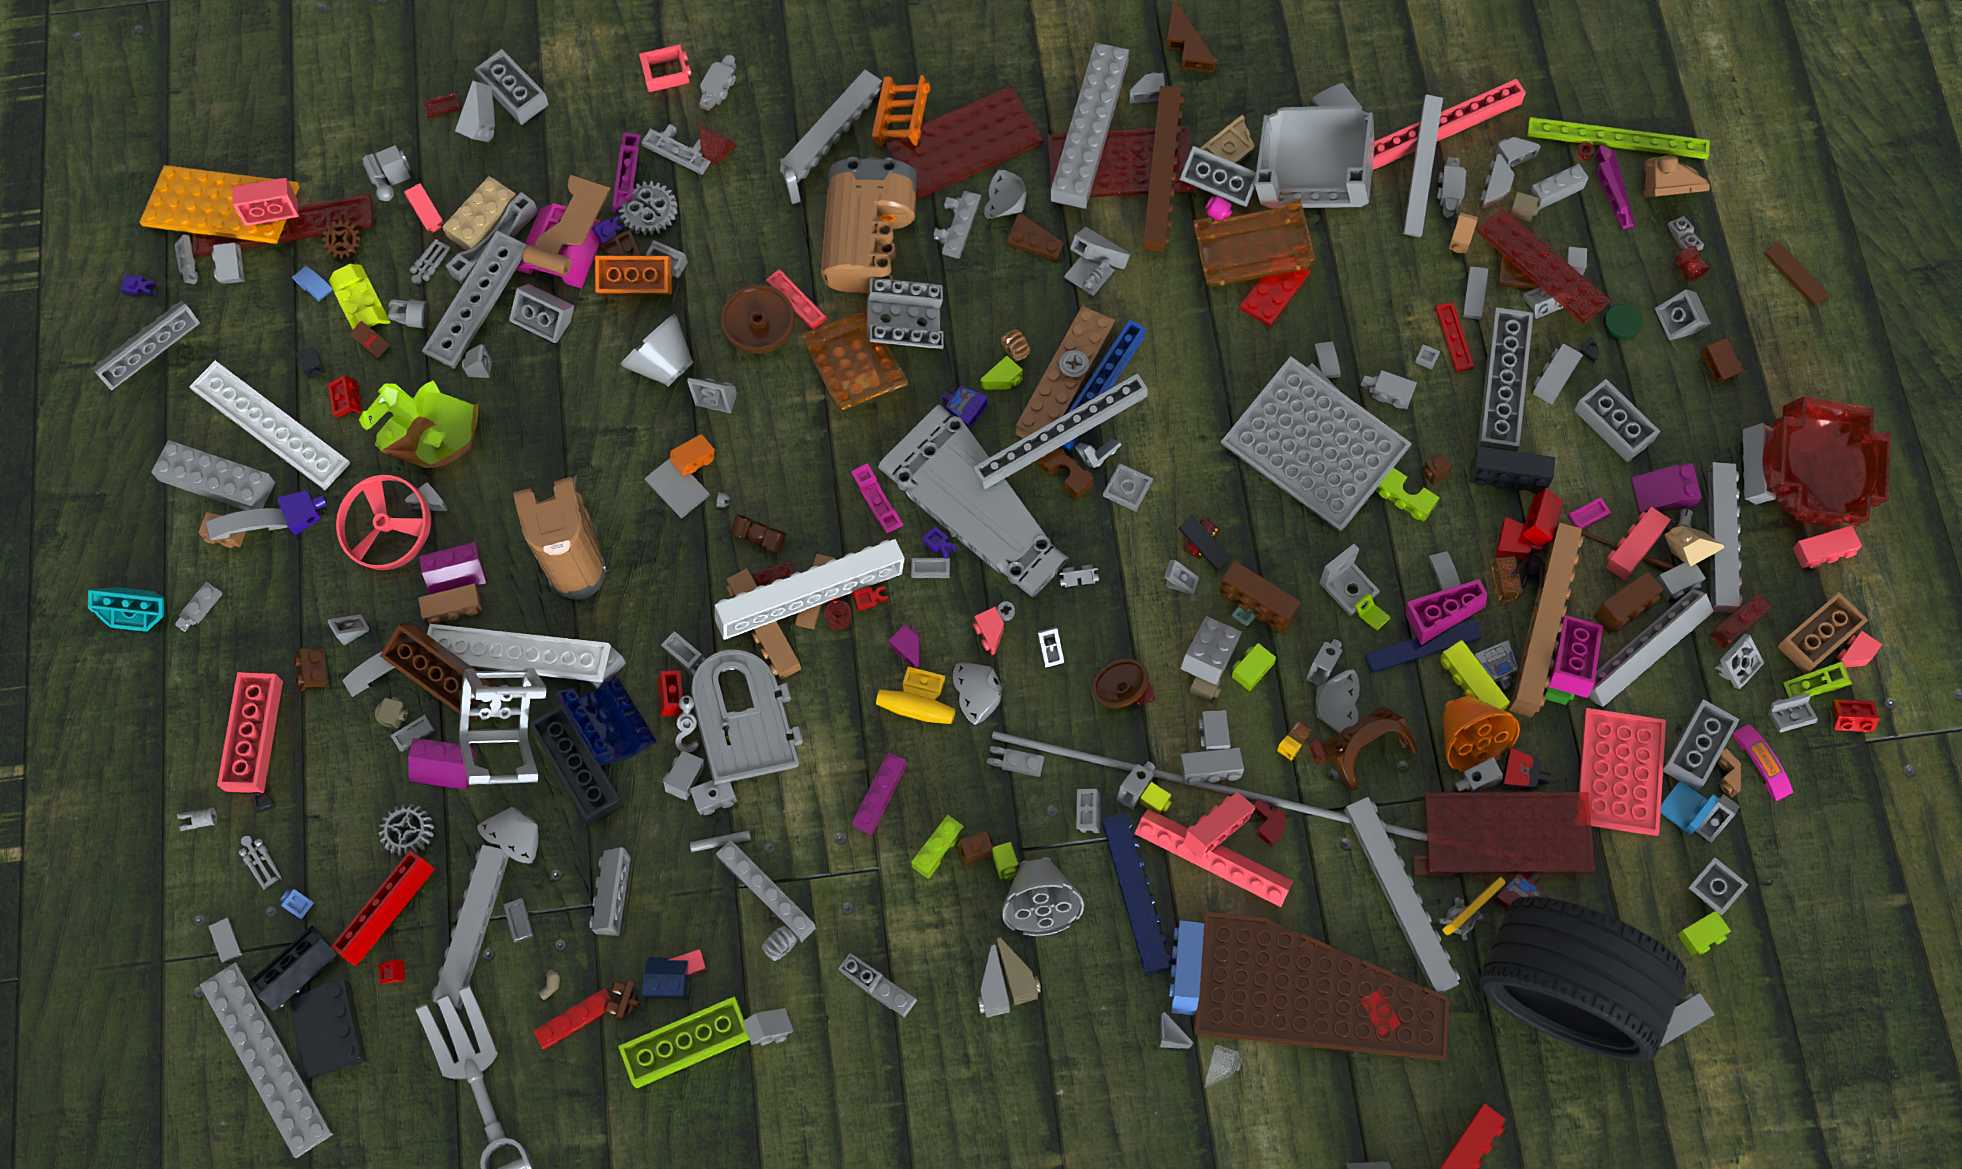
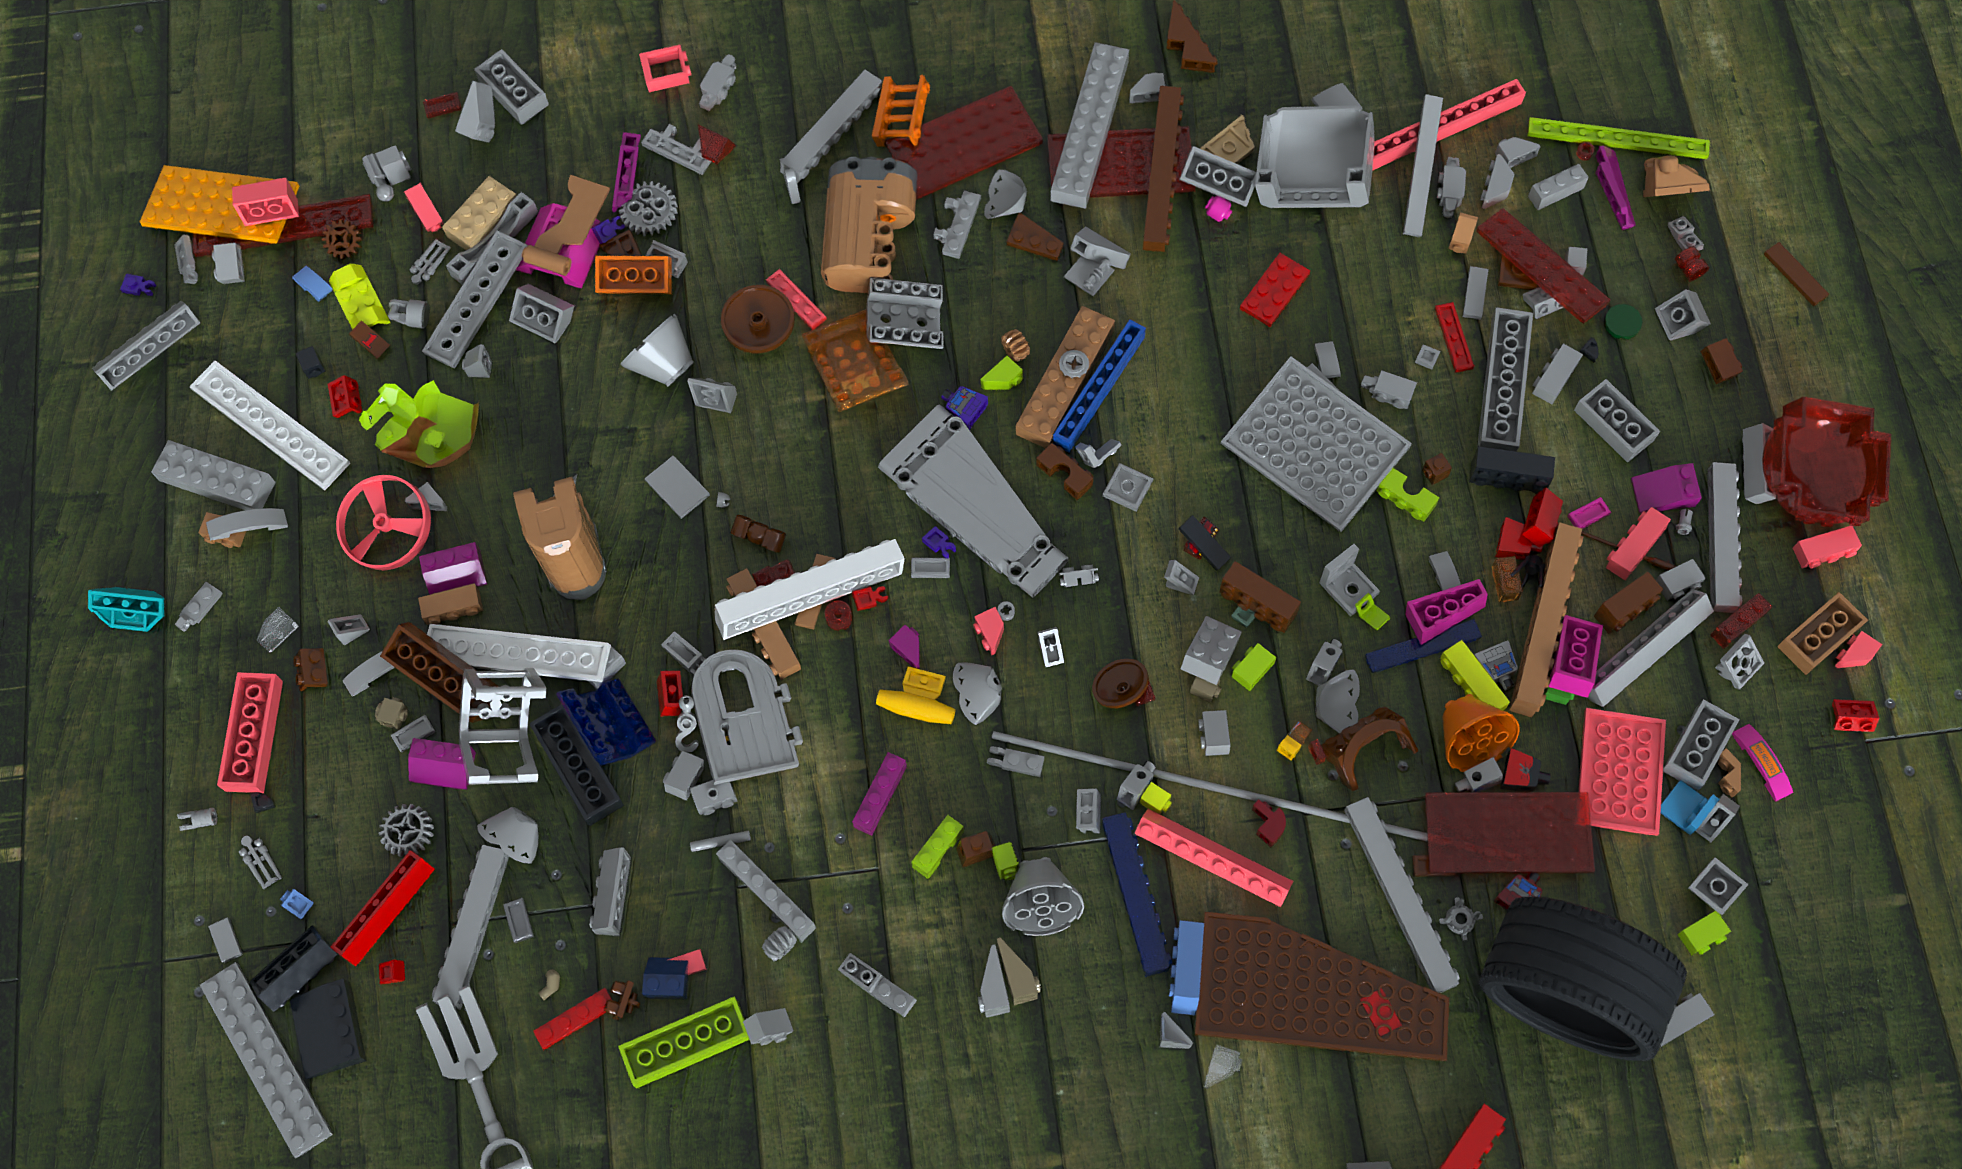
(275, 629): none -> clear slope
(301, 510): dark purple torso -> none
(692, 455): orange brick -> none
(876, 499): dark pink slope -> none
(1061, 431): light grey brick -> none
(1211, 766): light grey brick -> none
(1218, 825): coral brick -> none
(1254, 244): clear orange slope -> none
(1467, 912): yellow tile -> none
(1524, 206): dark tan brick -> none
(1691, 544): tan slope -> none
(1792, 713): light grey bracket -> none
(1819, 681): lime slope -> none

